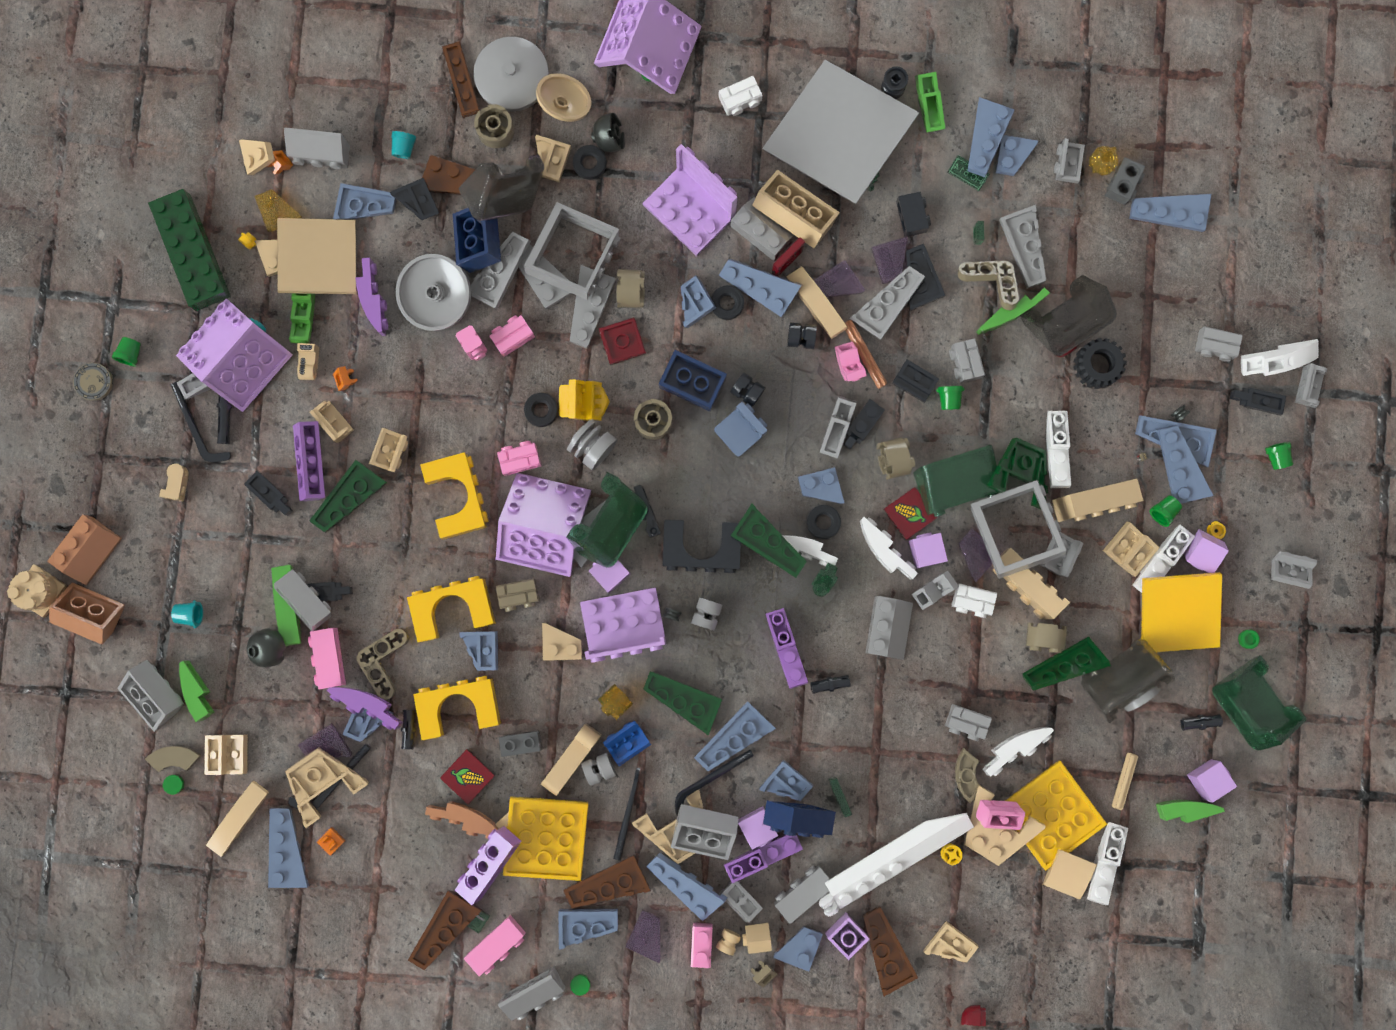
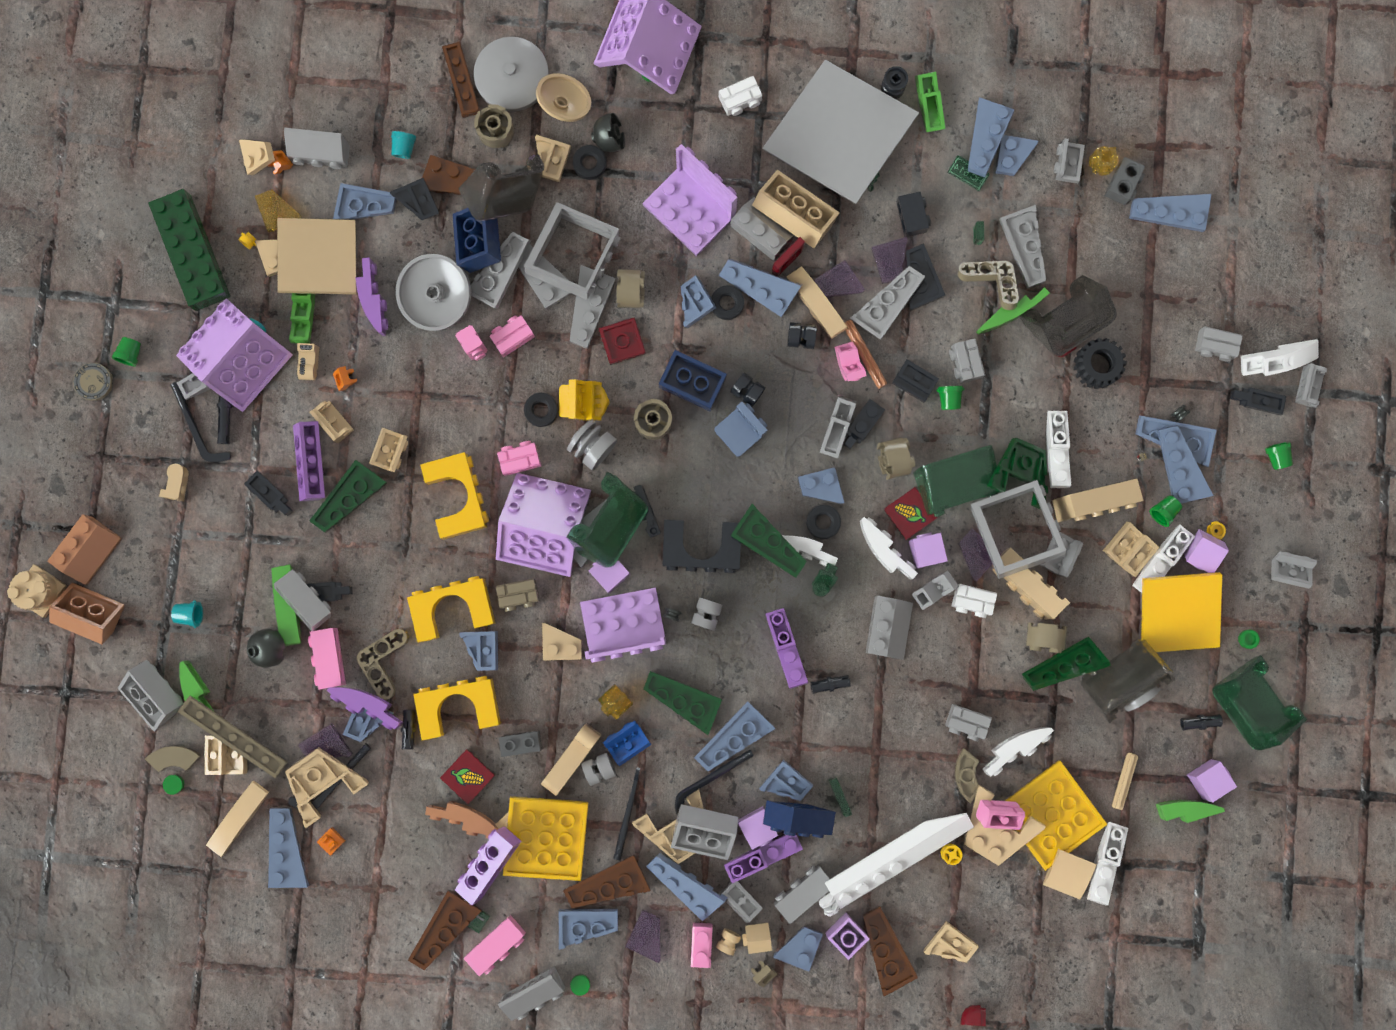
(232, 736): none -> dark tan tile

